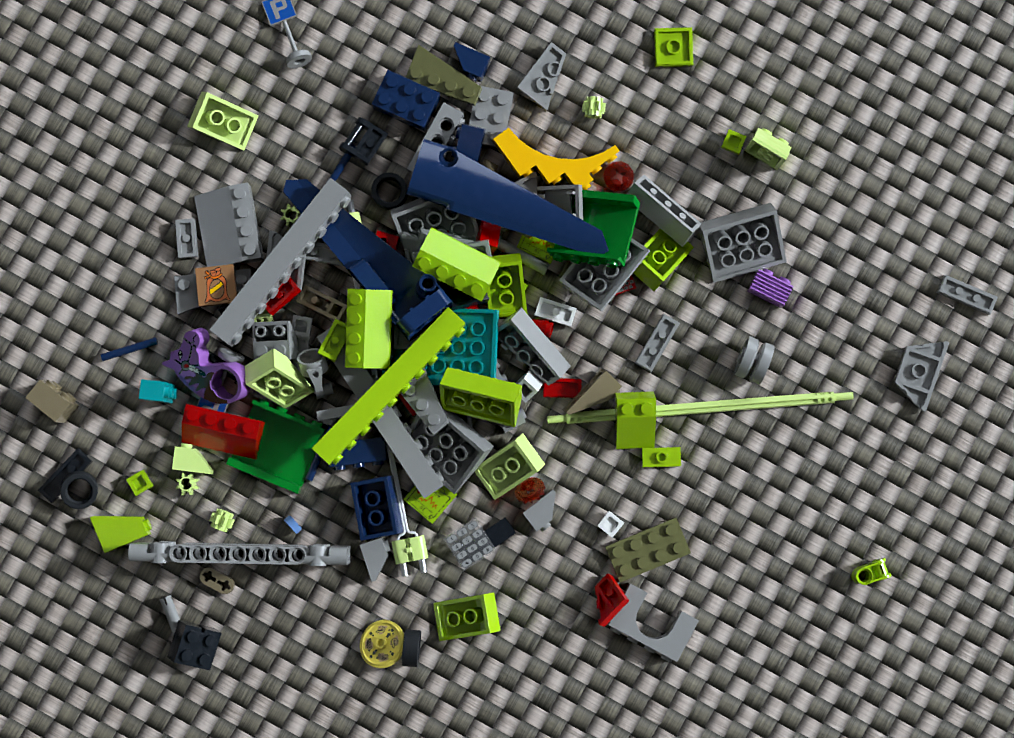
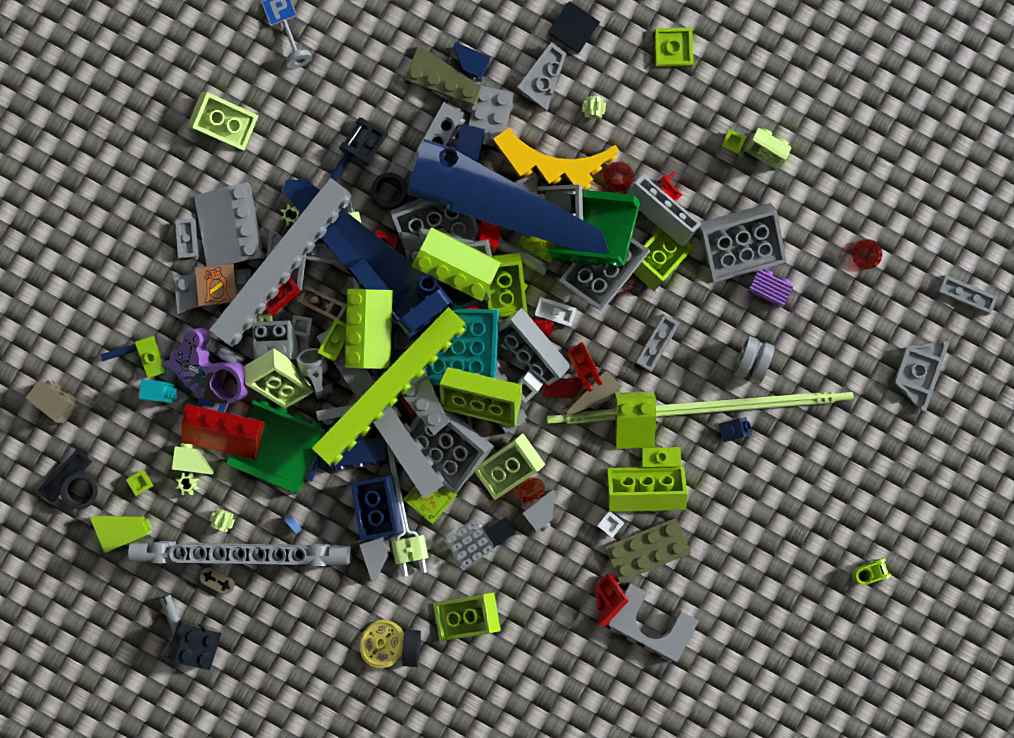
(150, 356): none -> lime plate
(406, 100): dark blue piece -> none
(574, 27): none -> black tile
(584, 365): none -> red hinge
(647, 488): none -> lime slope
(668, 187): none -> red bracket
(735, 429): none -> dark blue bracket
(873, 248): none -> clear red gear

